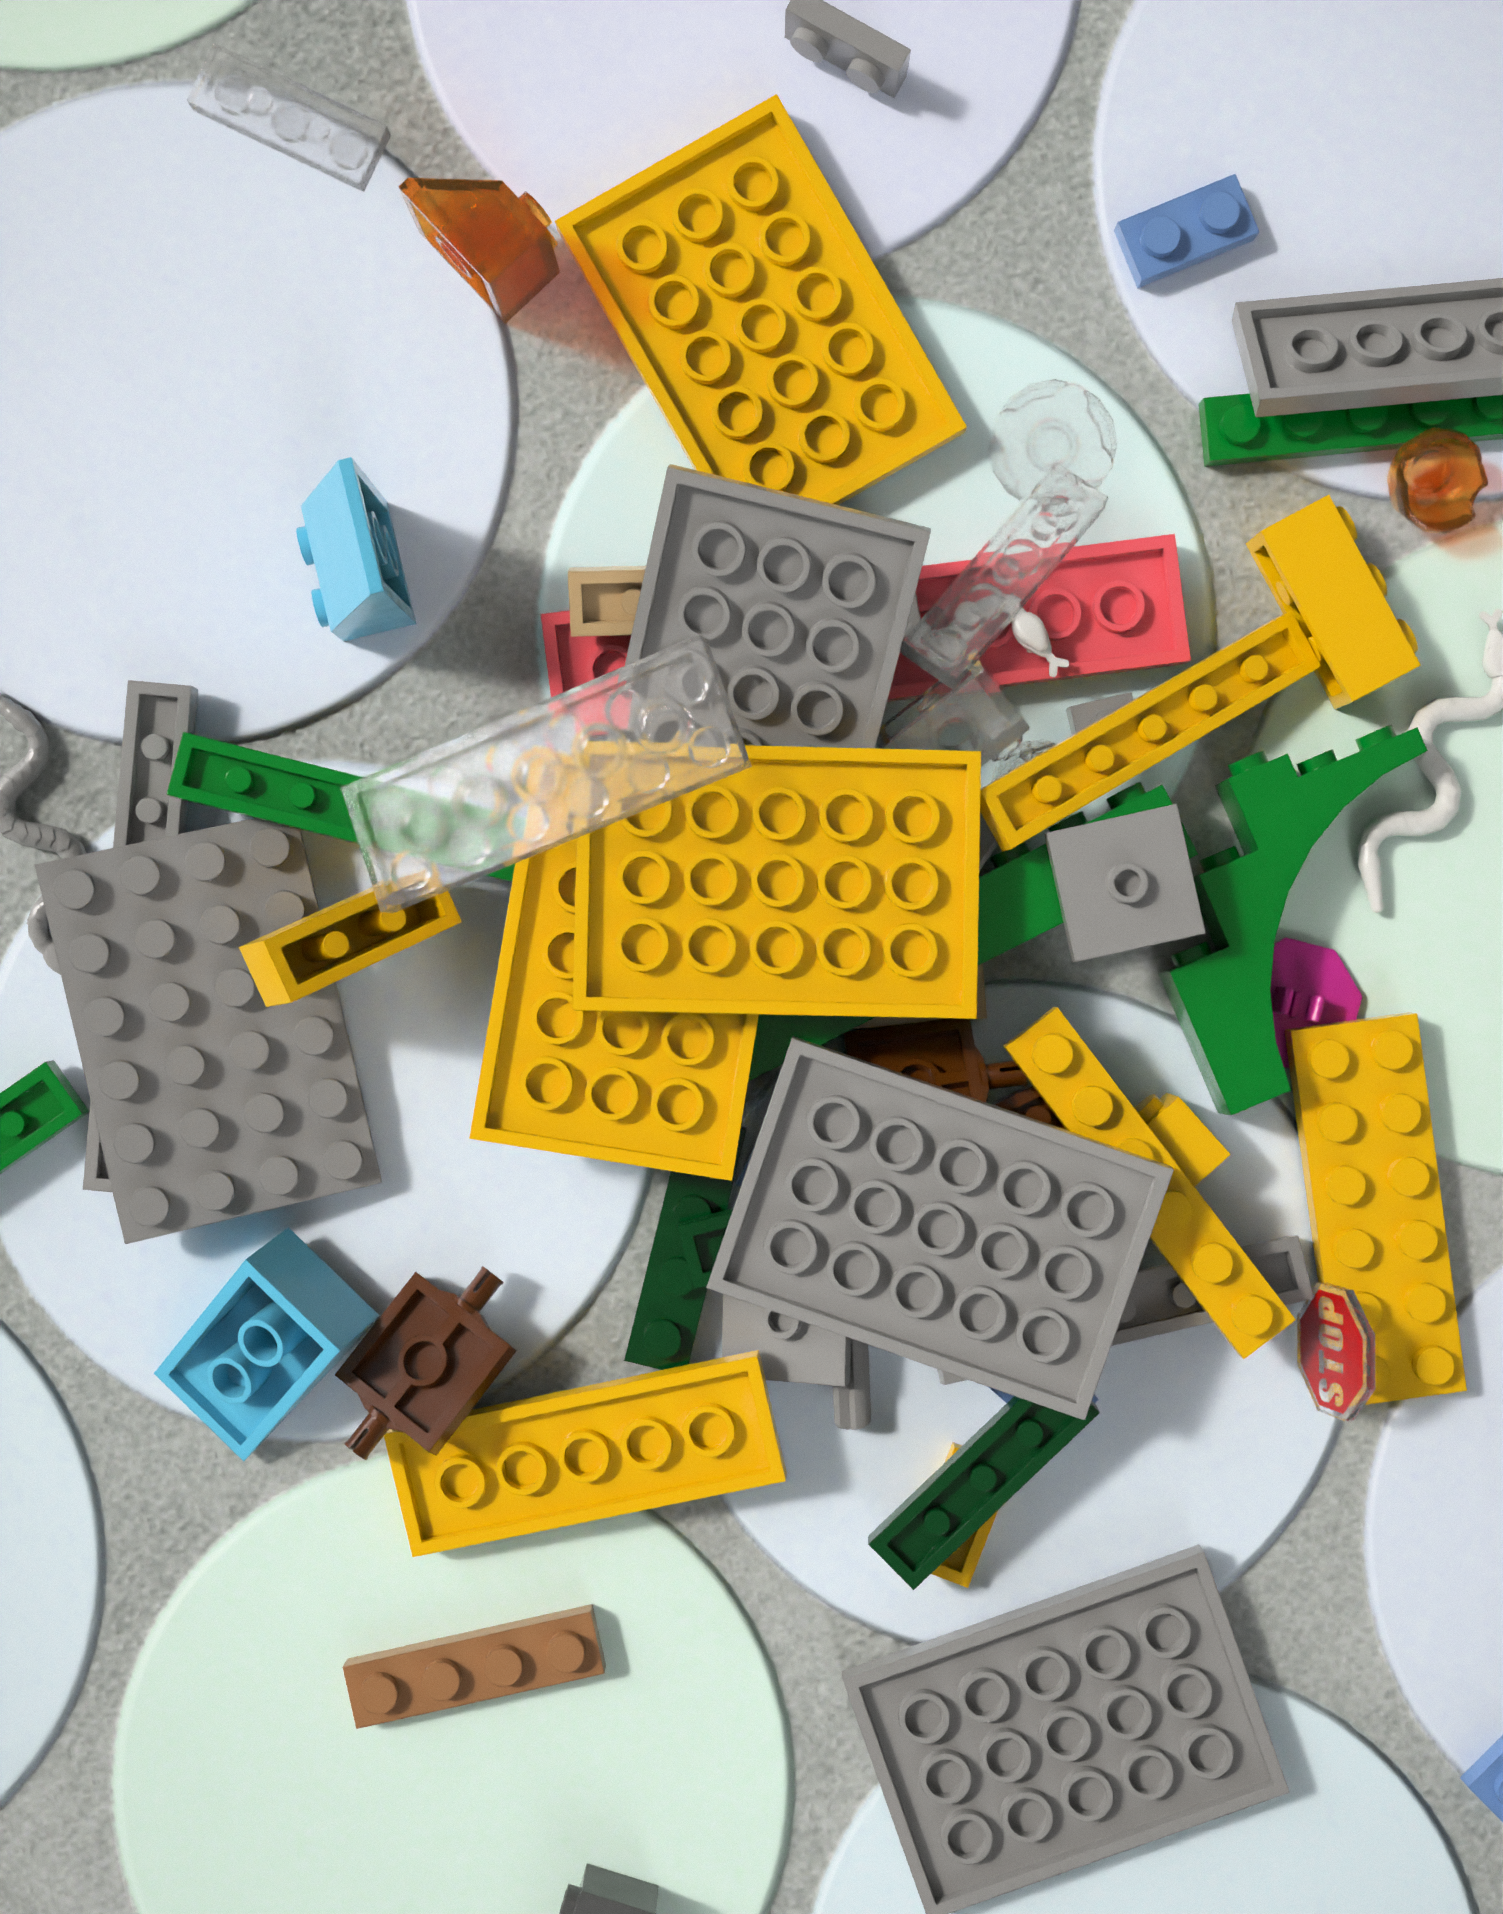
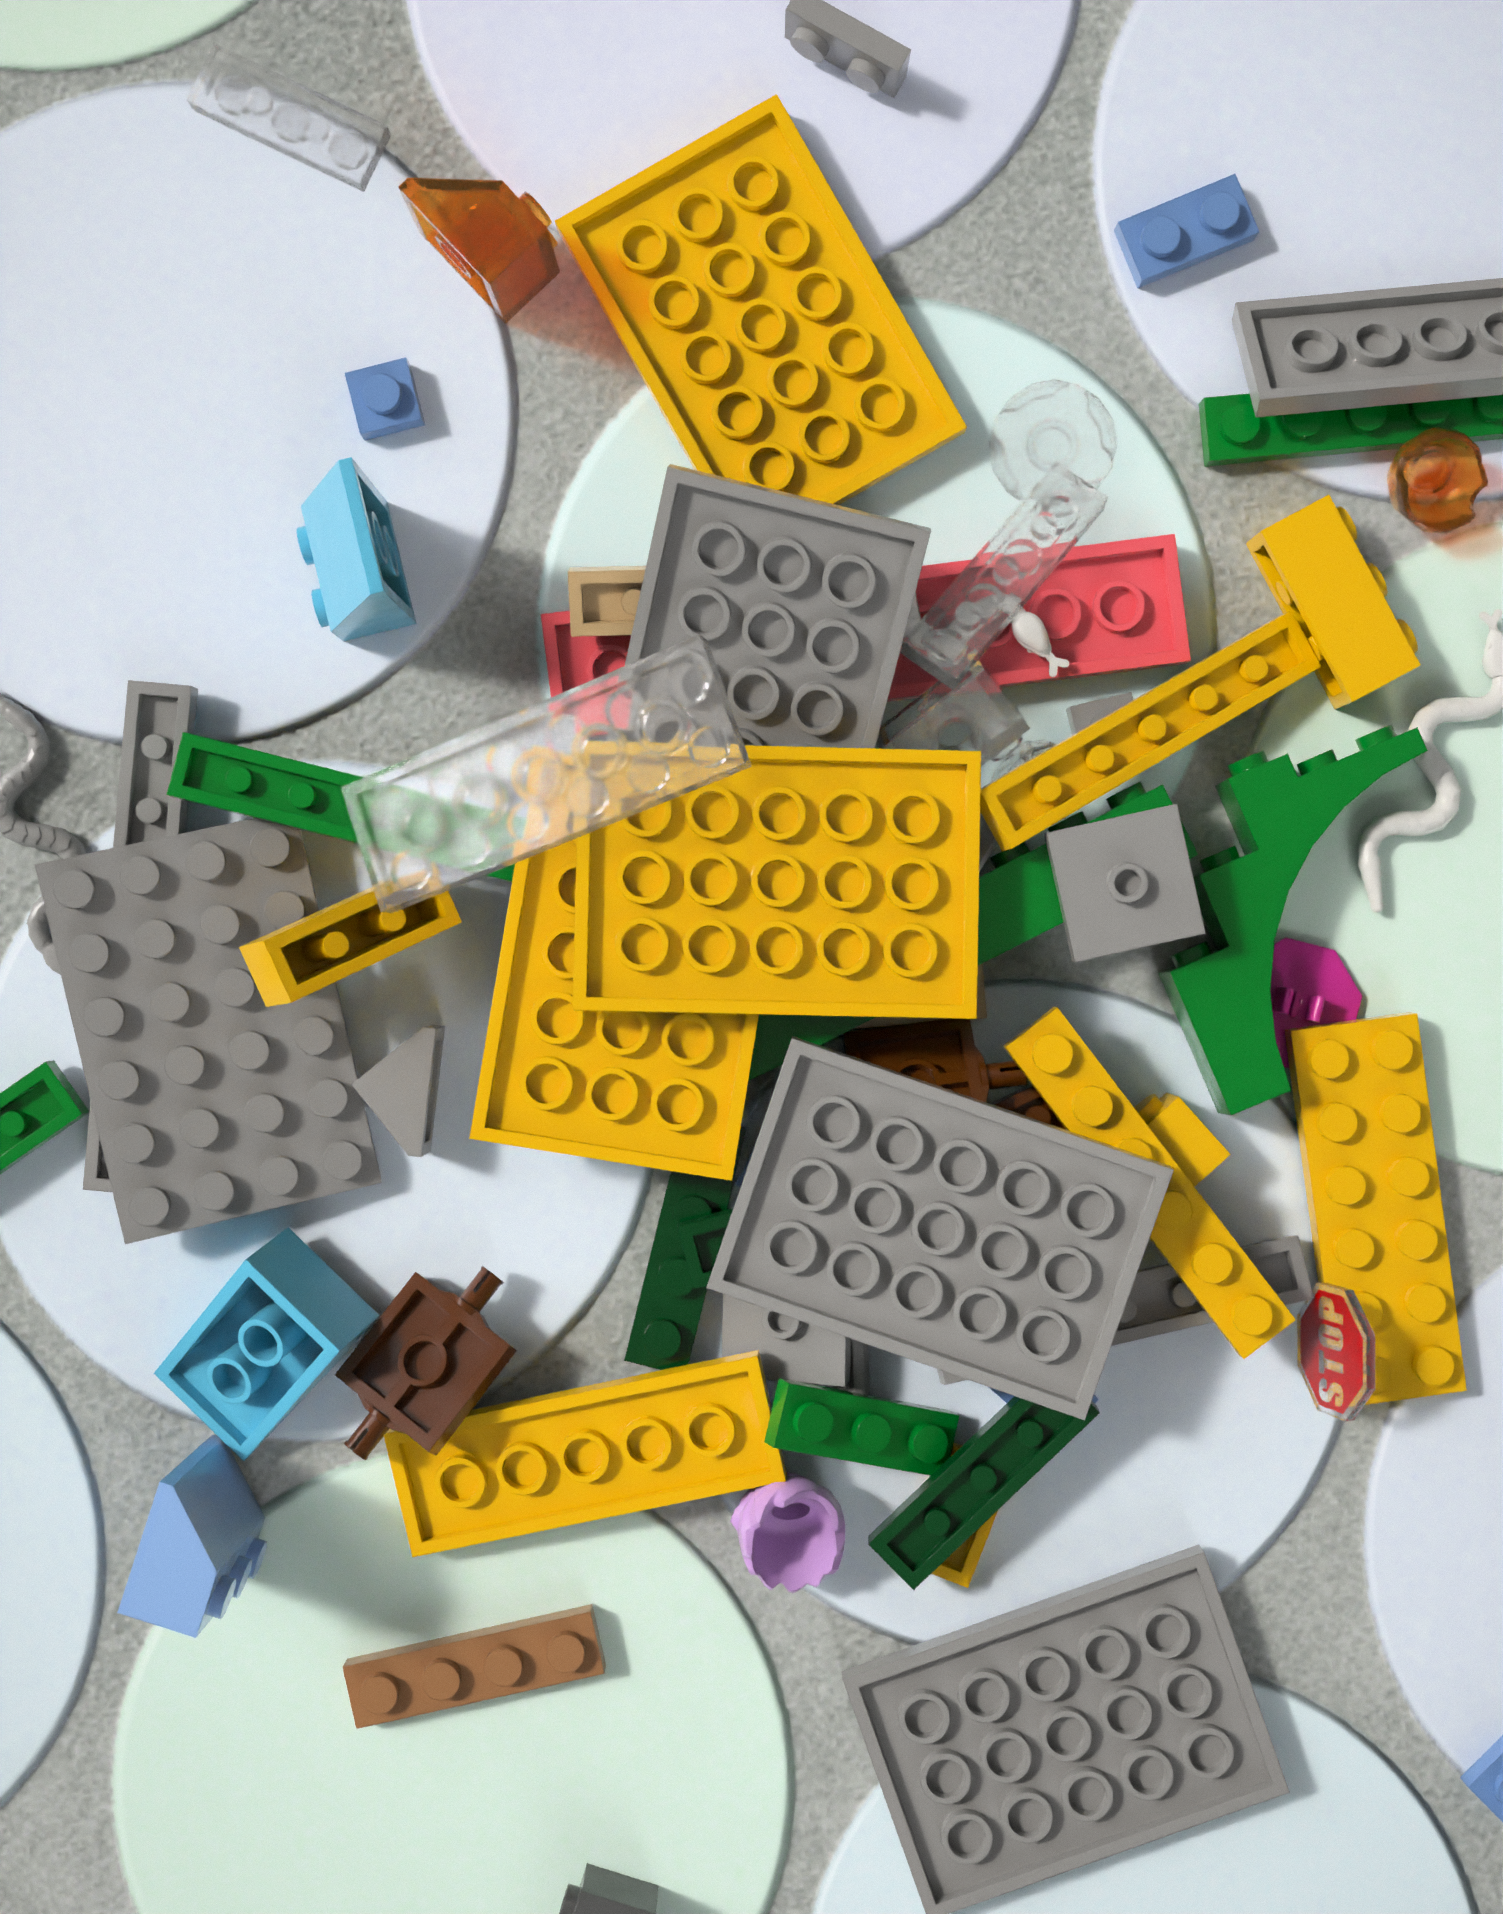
(196, 1543): none -> light blue slope
(385, 399): none -> medium blue plate
(405, 1089): none -> light grey slope
(790, 1532): none -> lavender hair
(860, 1428): none -> green plate

